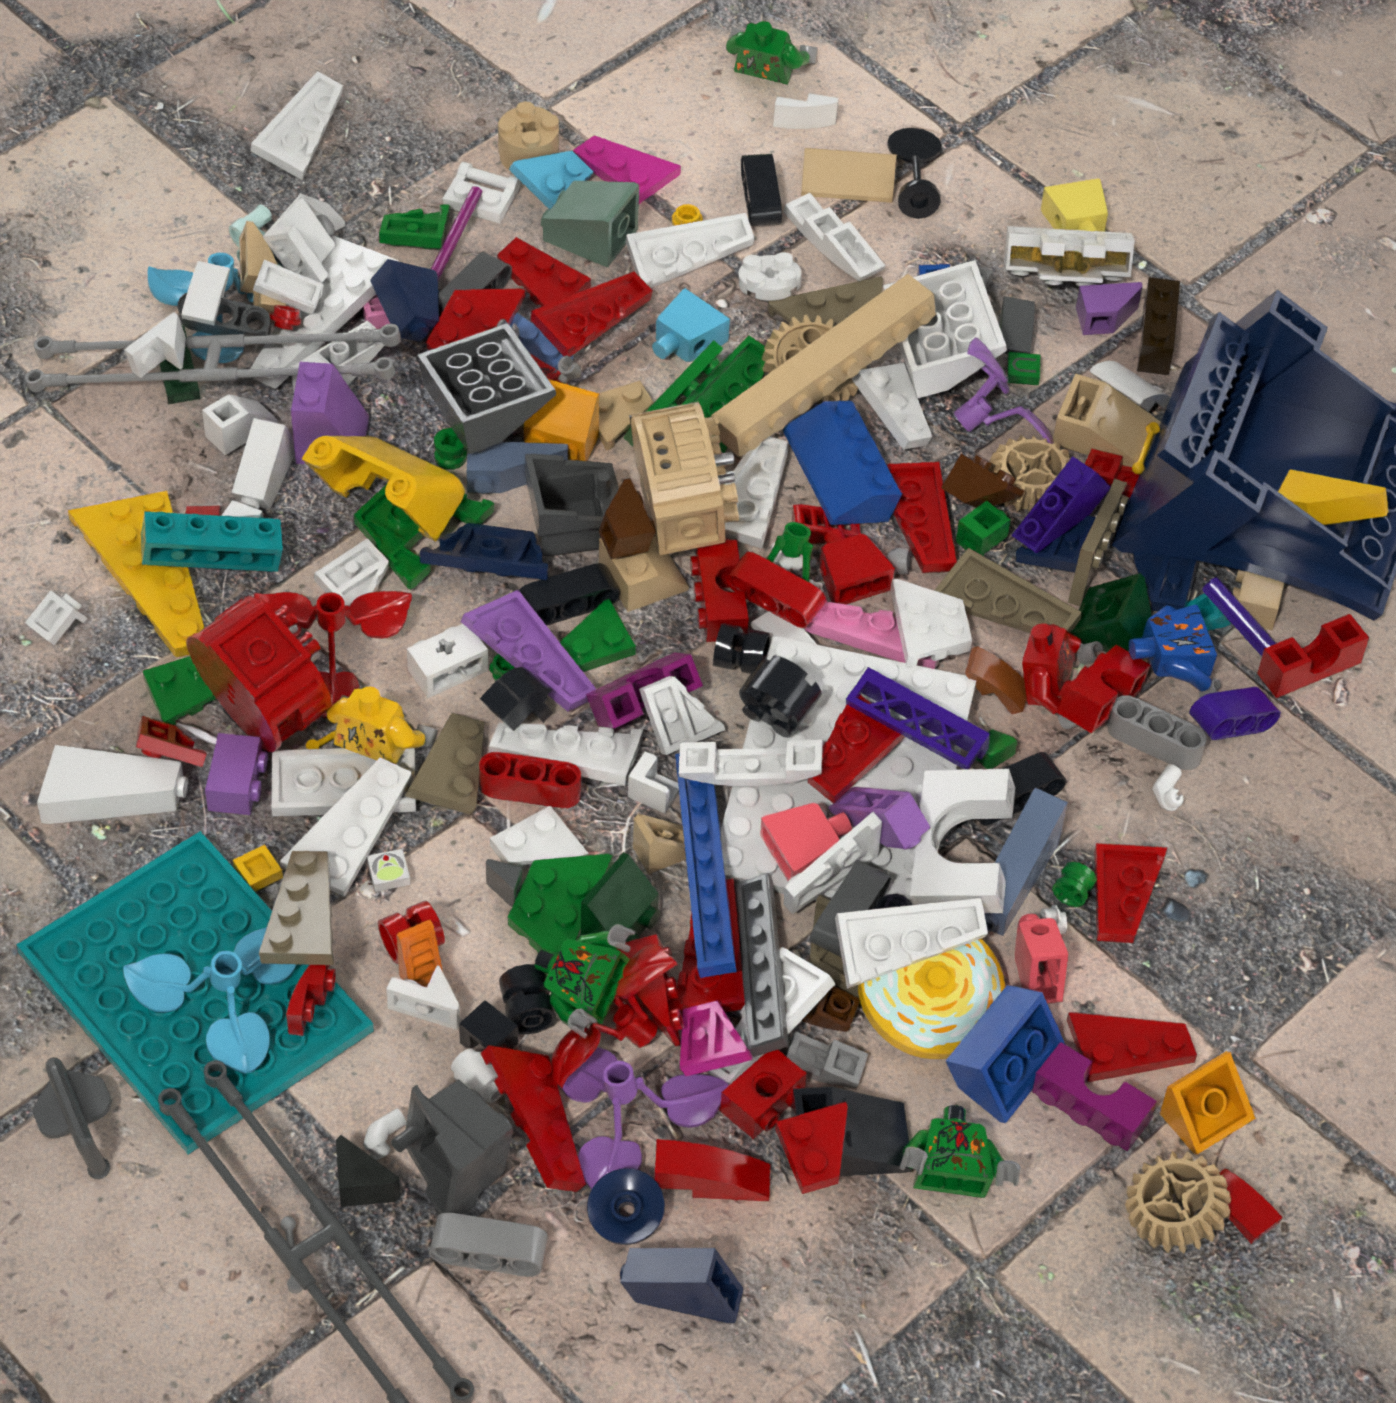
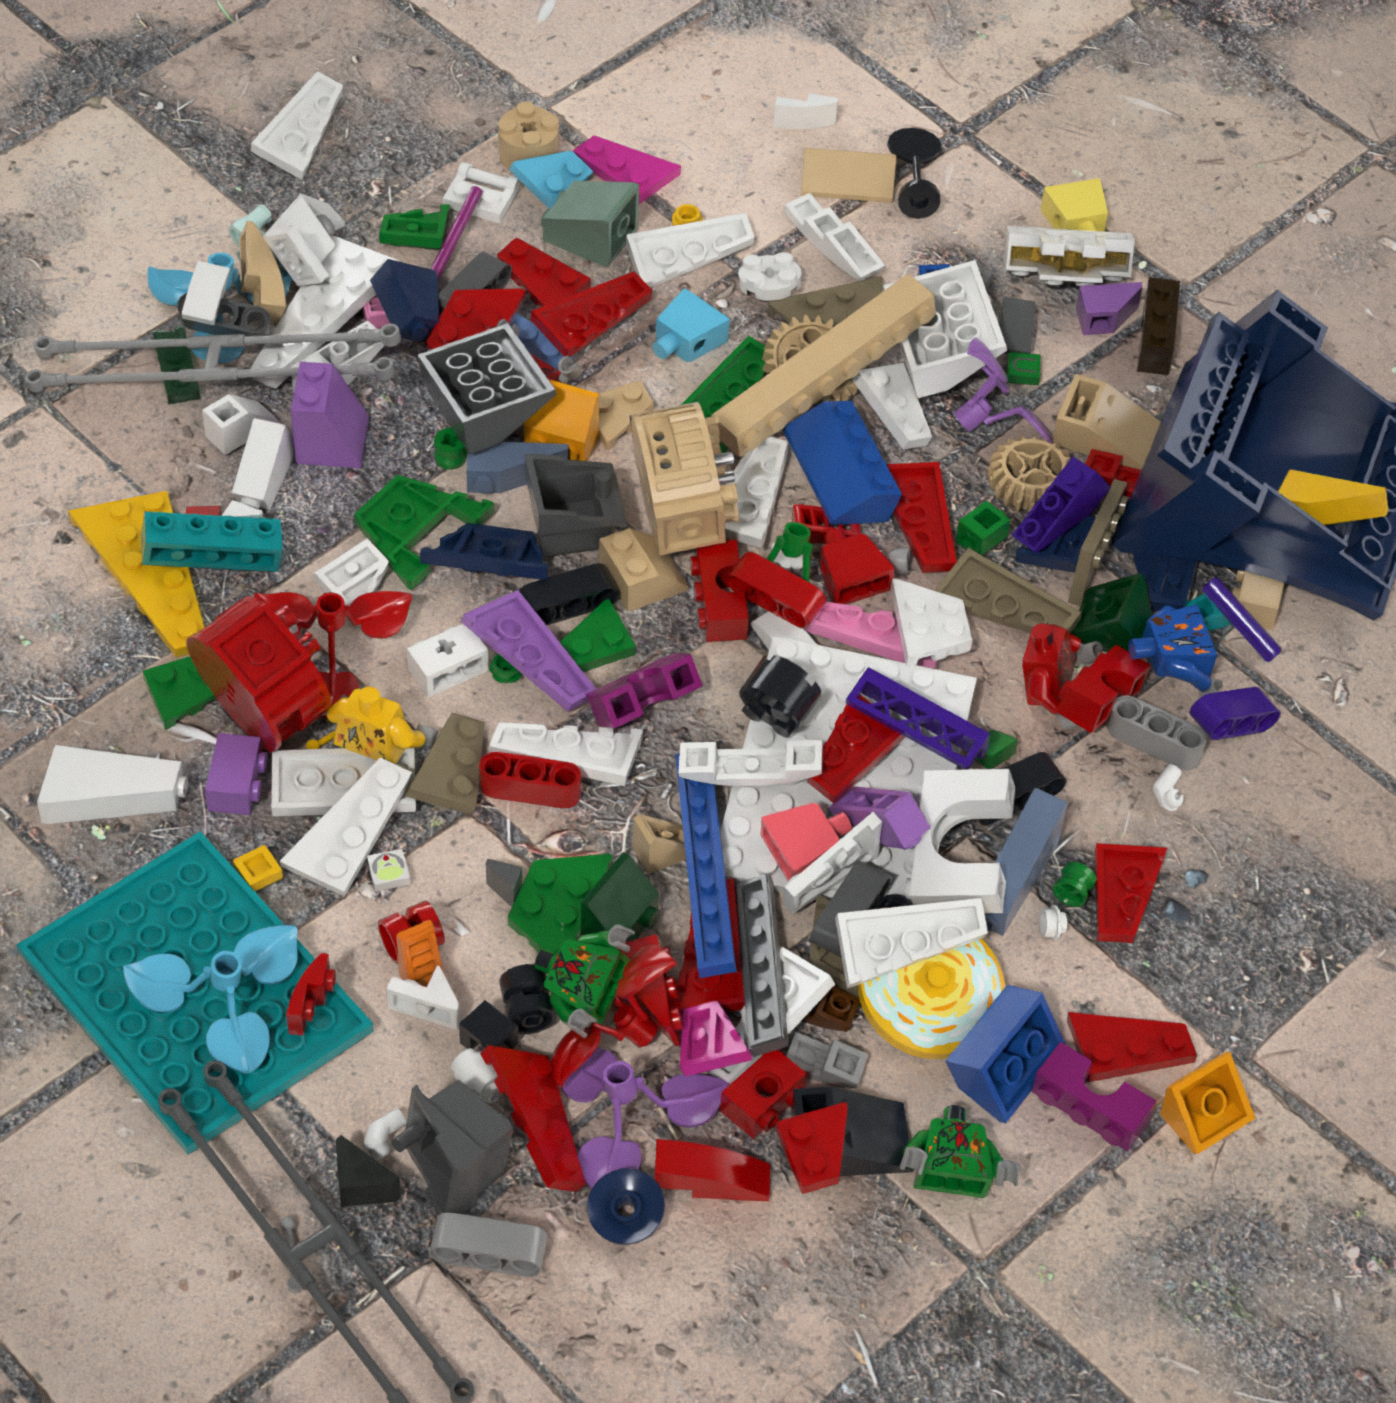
(55, 616): white bracket -> none
(68, 1106): dark grey piece -> none
(159, 343): white slope -> none
(164, 739): red wing -> none
(285, 317): red plate -> none
(288, 287): white tile -> none
(301, 914): wing -> none
(413, 484): yellow windscreen -> none
(516, 696): black brick -> none
(536, 839): white wing -> none
(626, 525): reddish brown slope -> none
(650, 787): white panel -> none
(677, 715): white wing -> none
(683, 1281): dark blue slope -> none
(687, 381): green wing -> none
(753, 644): black wheel -> none
(761, 189): black beam -> none
(767, 52): green torso -> none
(975, 482): reddish brown slope -> none
(996, 677): dark orange slope -> none
(1041, 942): coral torso -> none
(1130, 384): white slope -> none
(1152, 429): yellow hinge -> none
(1162, 1218): tan gear -> none
(1249, 1209): red slope -> none
(1335, 649): red arch -> none

